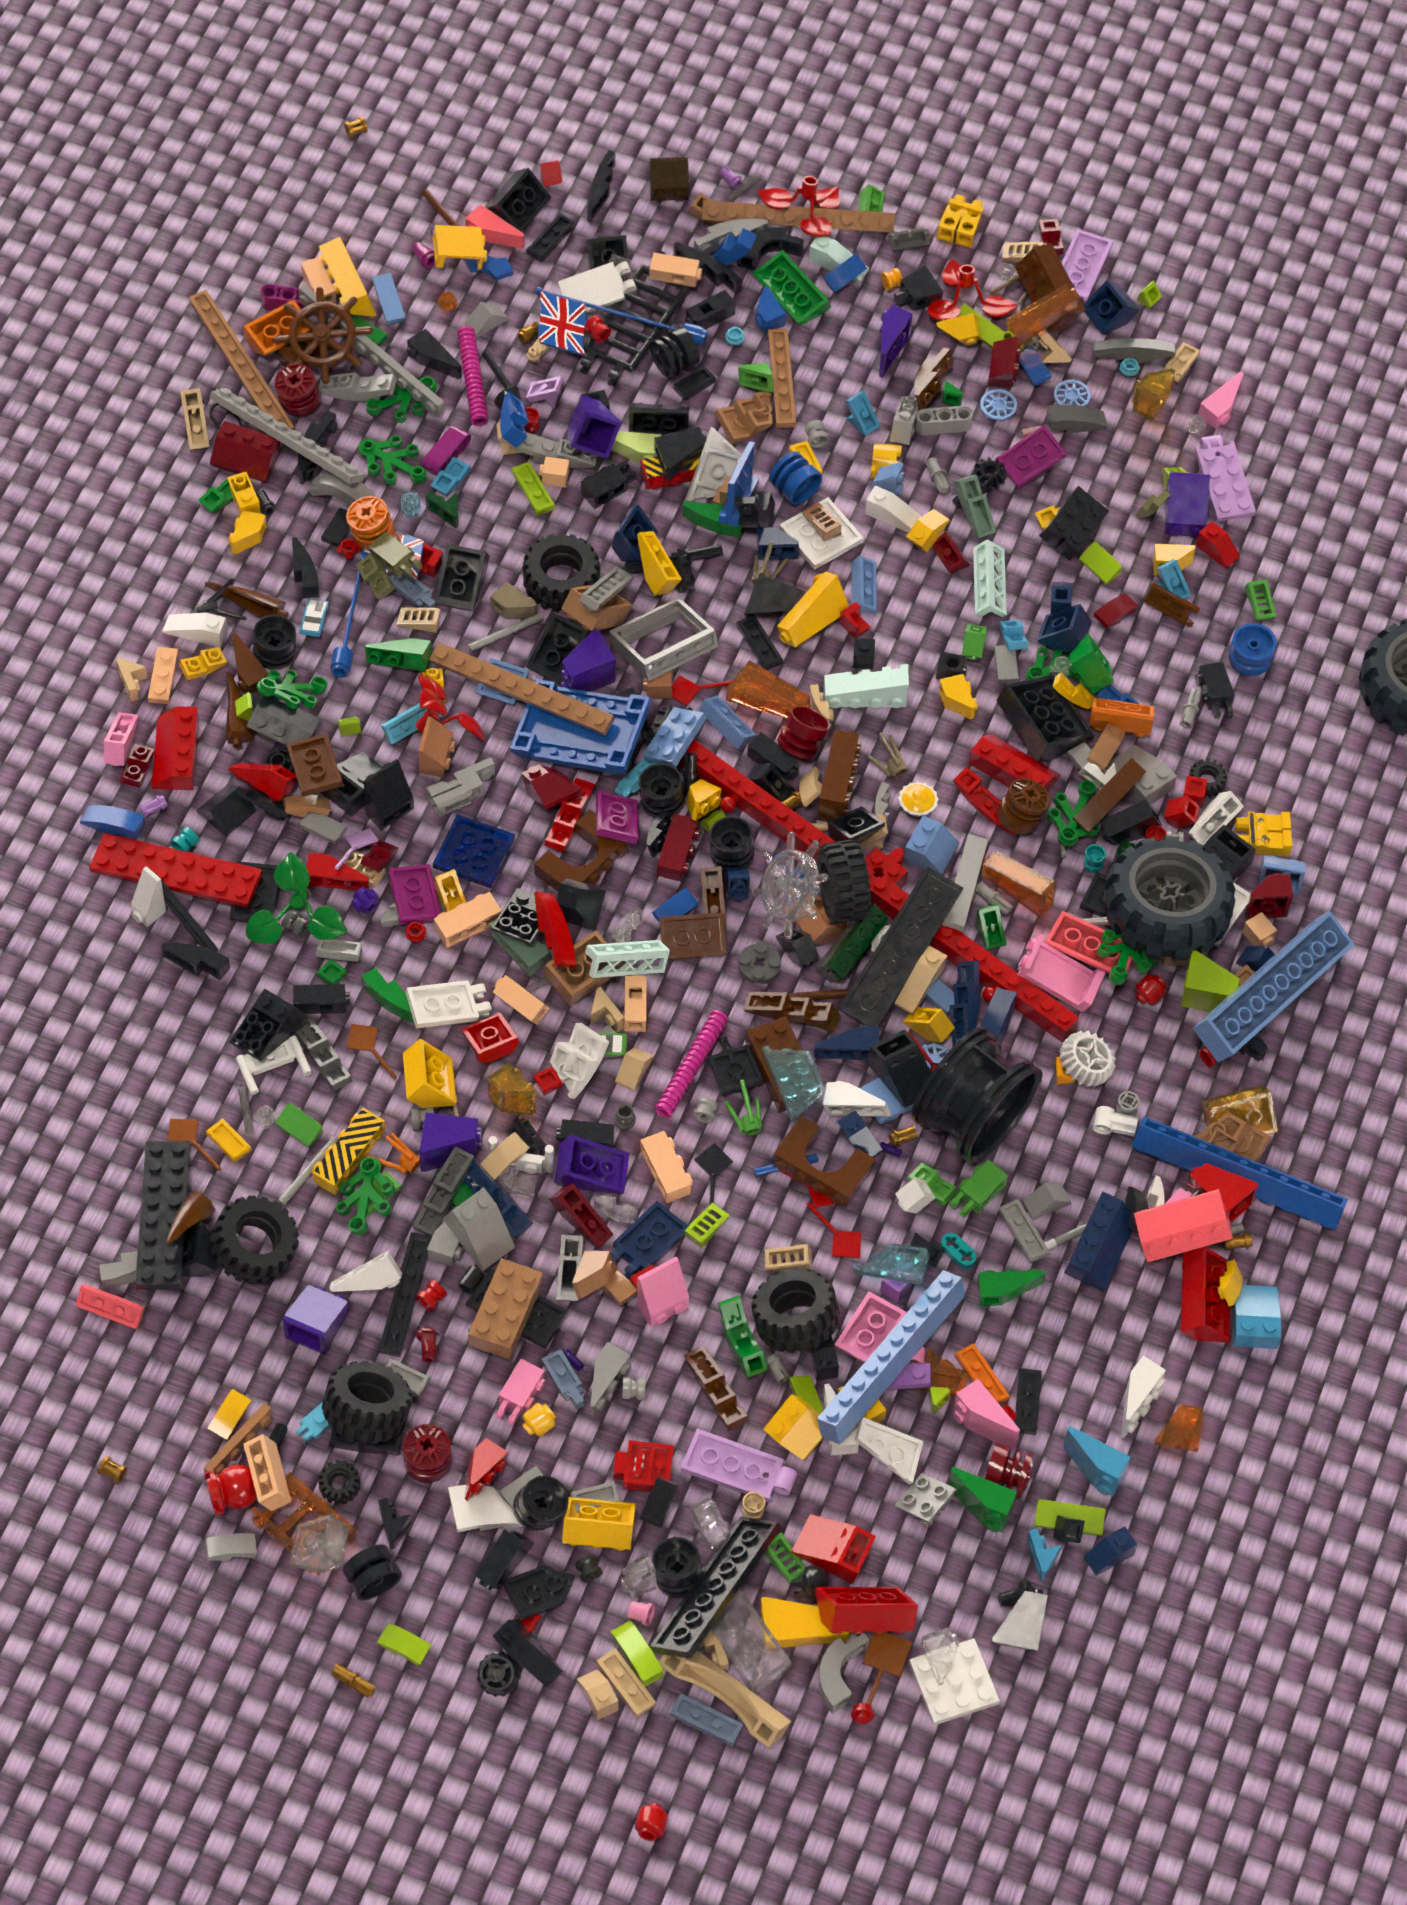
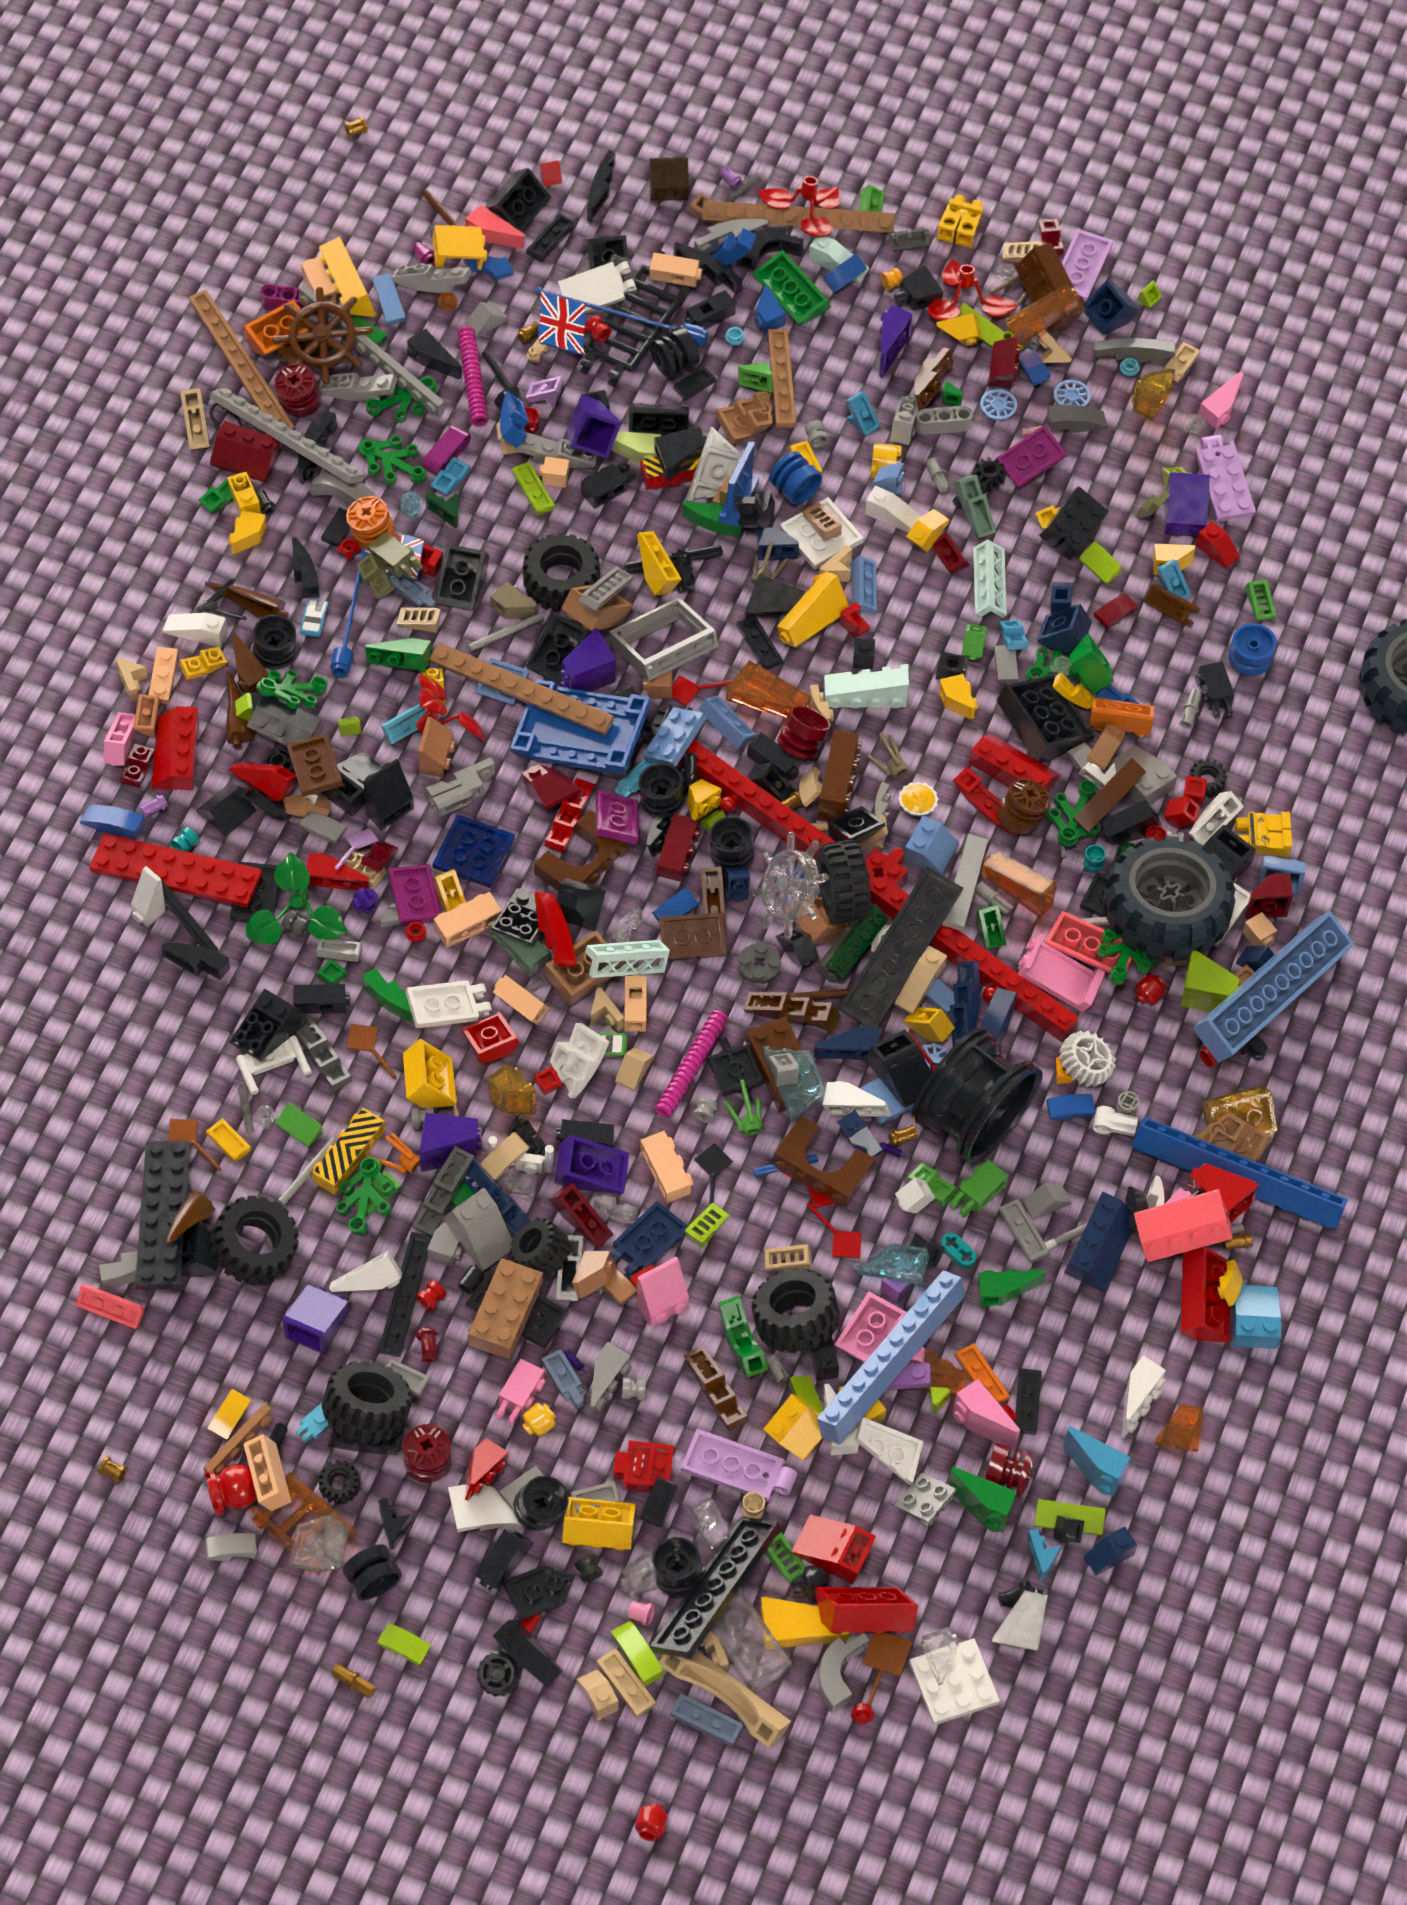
(147, 714): none -> nougat slope
(425, 279): none -> light grey slope
(540, 1246): none -> black tyre
(625, 539): dark blue slope -> none
(625, 1122): dark grey piece -> none
(784, 1069): none -> light grey slope
(839, 564): none -> tan slope
(1070, 1105): none -> blue slope

